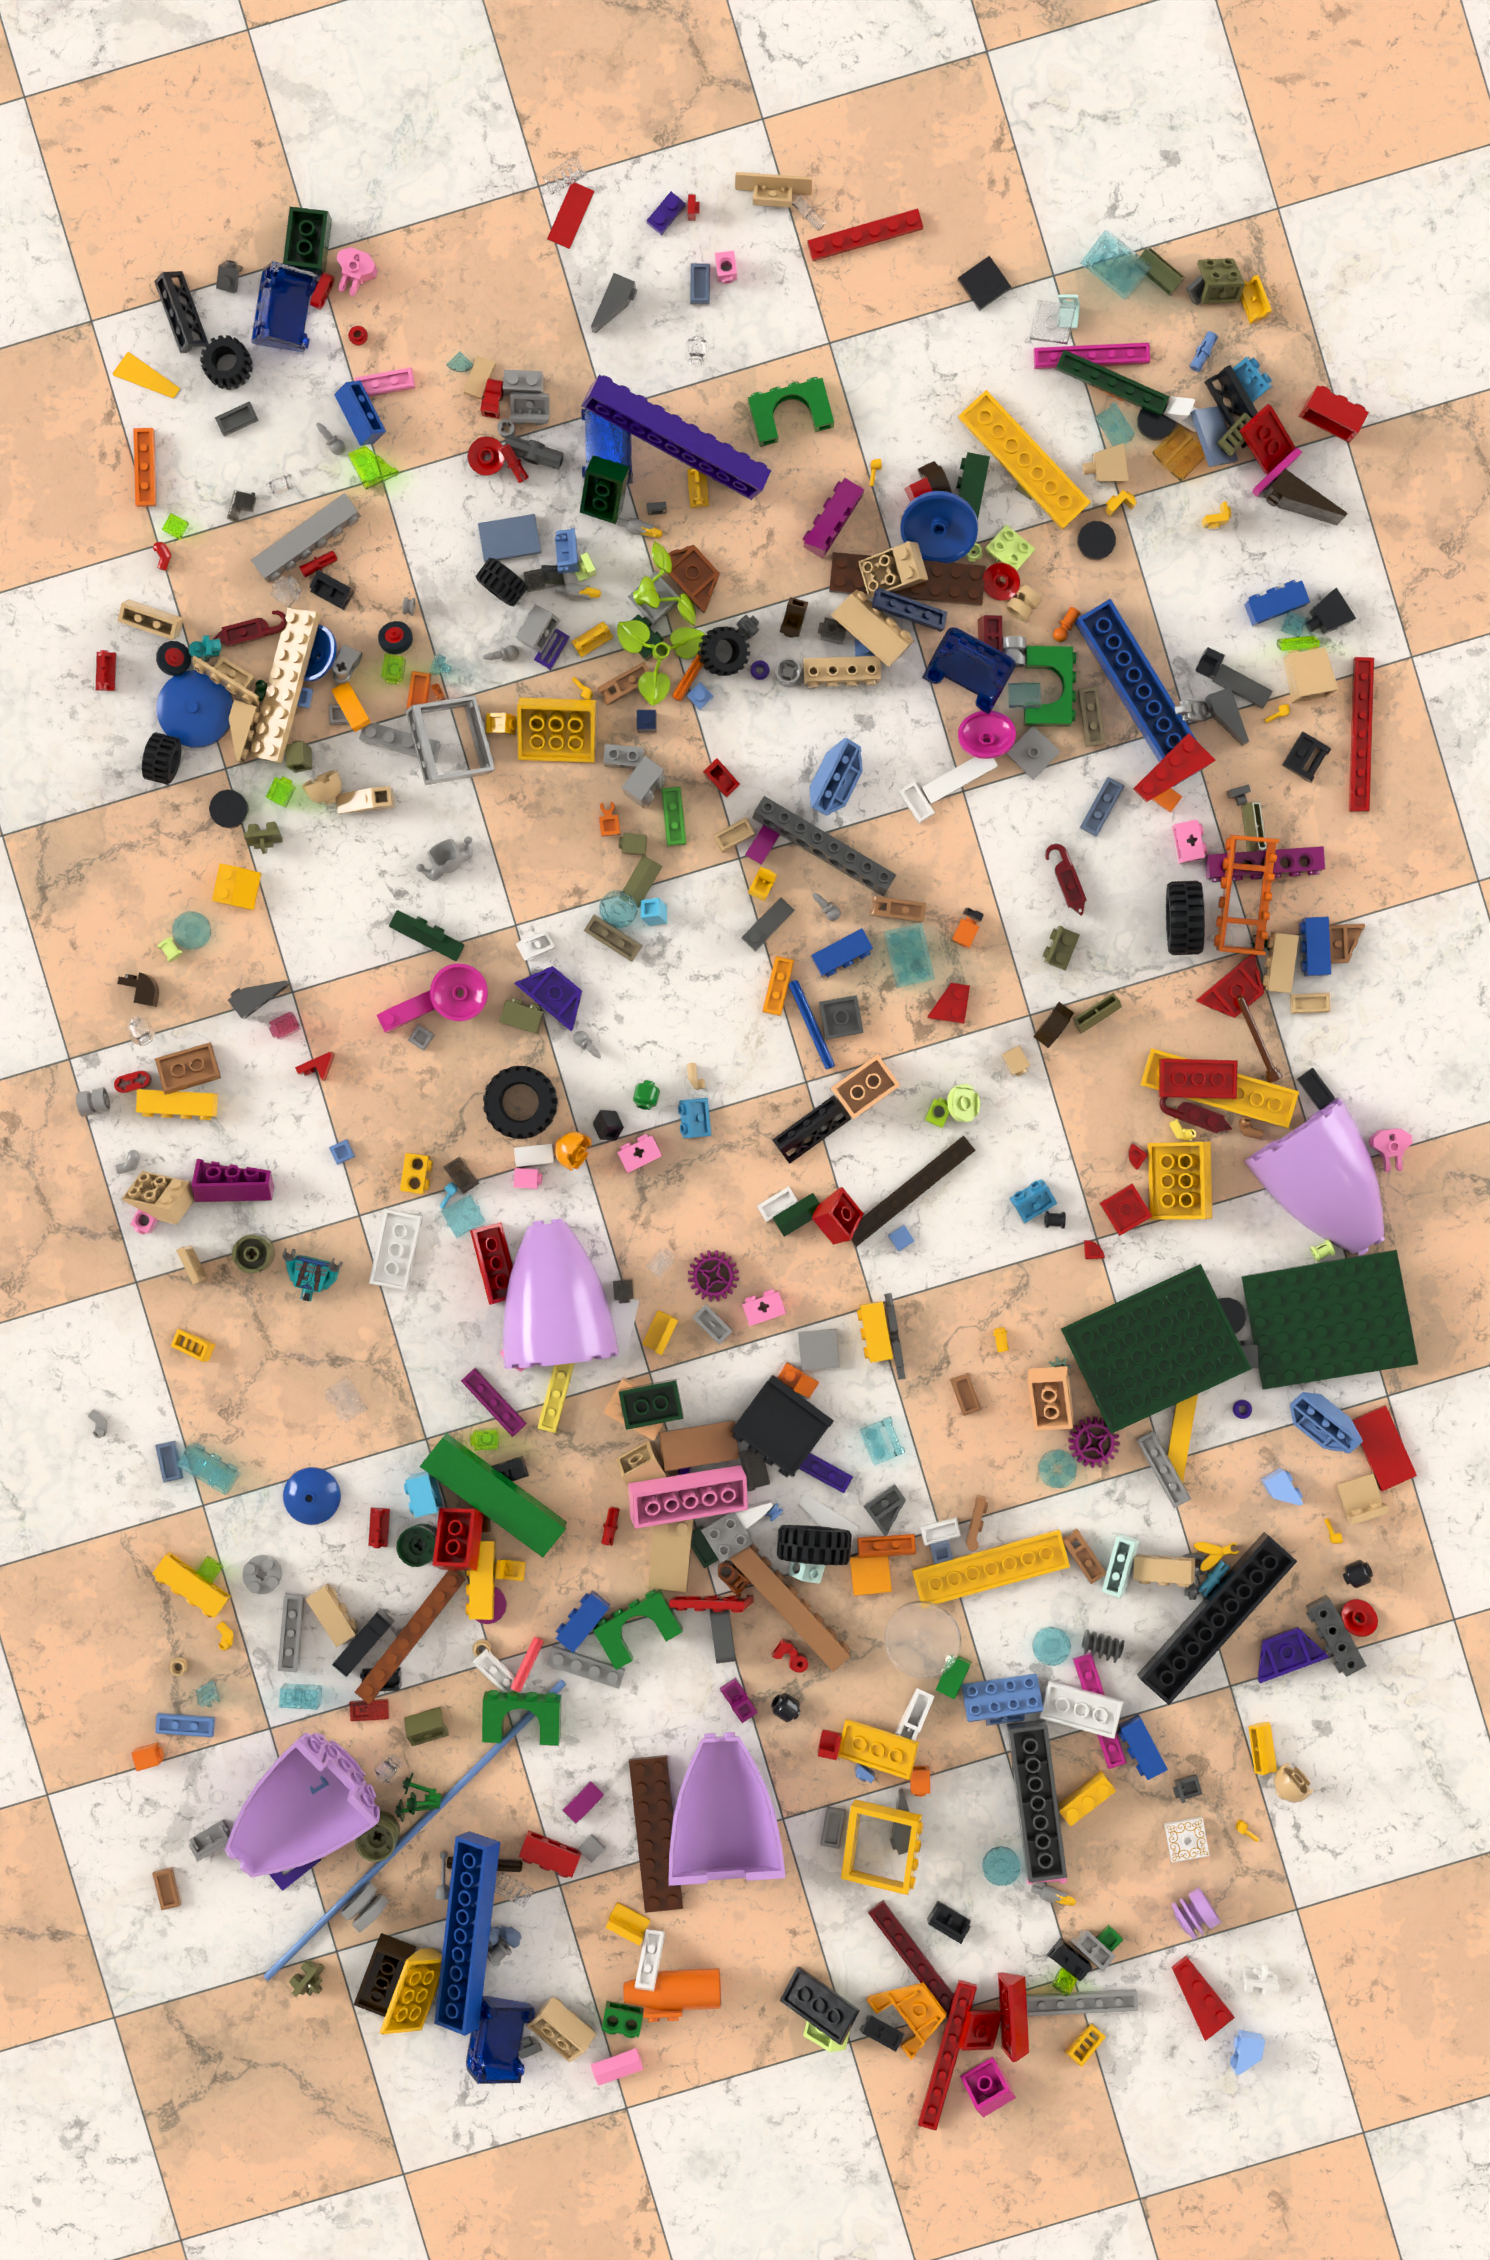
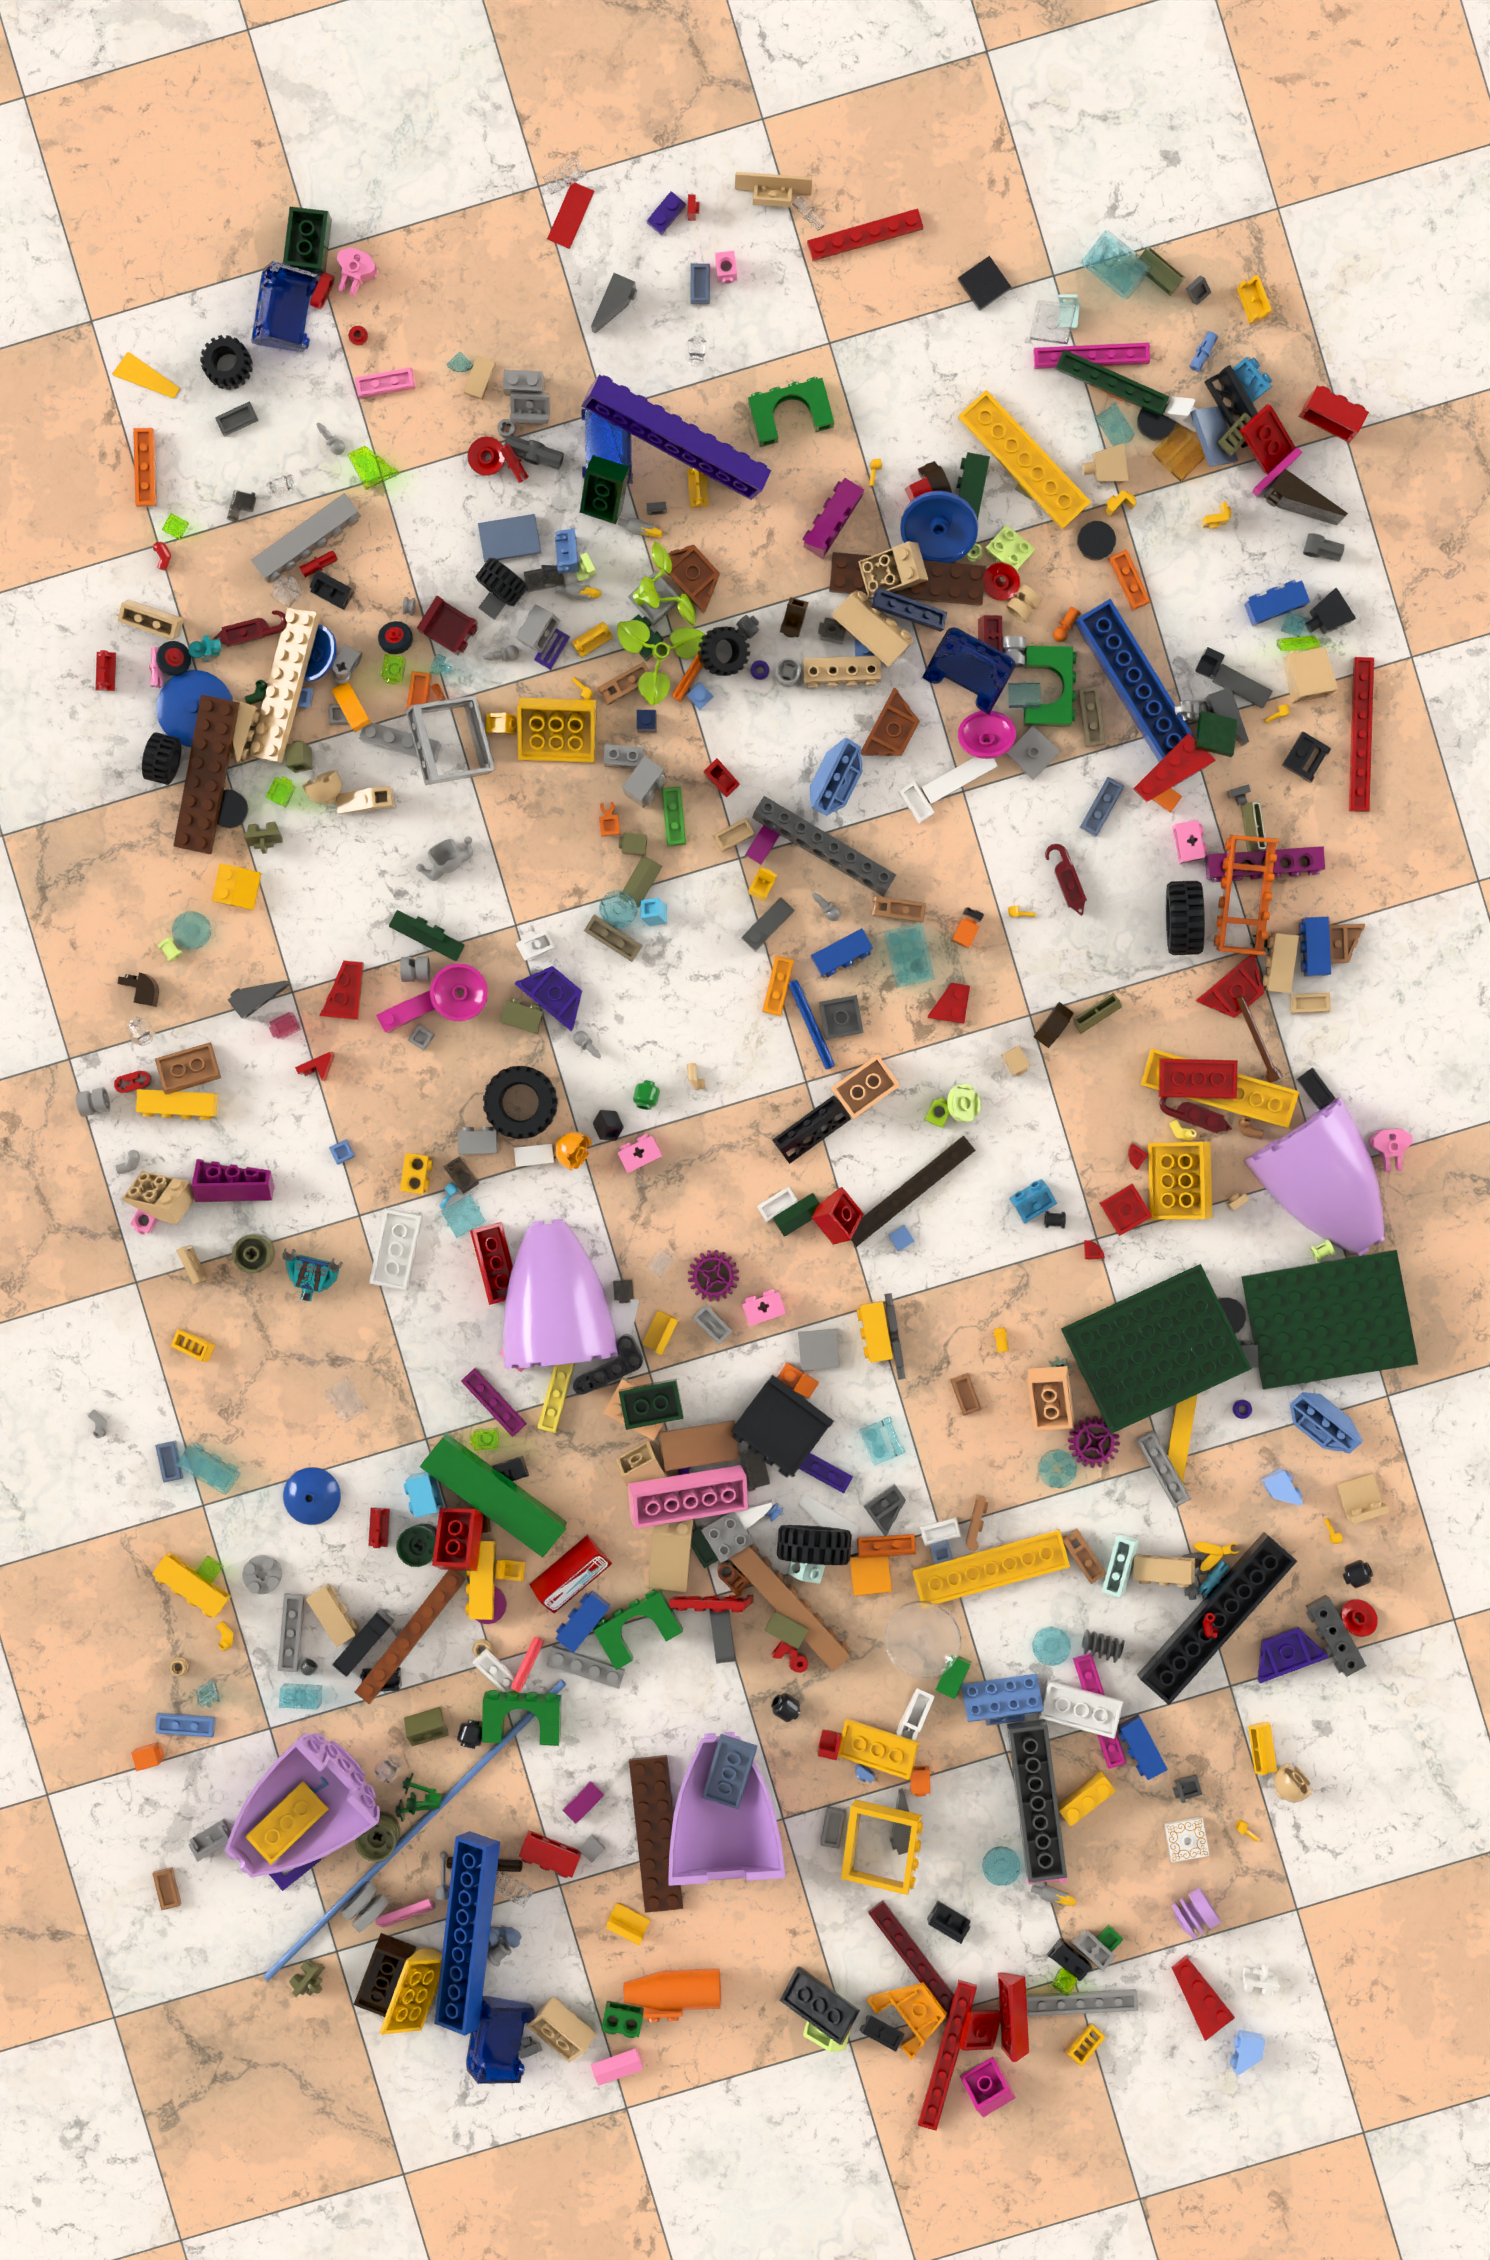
(156, 673): none -> bright pink pin
(176, 310): black fence -> none
(206, 774): none -> reddish brown plate
(228, 276): dark grey bracket -> none
(229, 675): tan bracket -> none
(286, 1822): none -> yellow tile
(308, 1667): none -> dark grey hinge
(345, 993): none -> red wing
(360, 413): blue brick -> none
(362, 1711): clear red tile -> none
(405, 1913): none -> bright pink tile
(415, 969): none -> light grey wheel
(447, 626): none -> dark red panel
(470, 1734): none -> black head
(478, 1141): none -> light grey brick
(491, 606): none -> dark grey tile
(492, 396): red leg -> none
(527, 1178): bright pink brick -> none
(570, 1574): none -> red slope
(606, 1369): none -> black beam
(610, 1526): red axle -> none
(650, 1960): white tile -> none
(694, 1118): dark azure bracket -> none
(729, 1771): none -> sand blue tile
(738, 1700): magenta slope -> none
(786, 1629): none -> olive panel
(891, 729): none -> dark orange wing
(1014, 912): none -> yellow hand
(1061, 947): olive bracket -> none
(1129, 580): none -> orange tile
(1207, 1625): none -> red arm
(1216, 733): none -> dark green tile
(1221, 280): olive bracket -> none
(1237, 1200): none -> tan plate
(1318, 546): none -> dark grey piece
(1384, 1448): red tile -> none

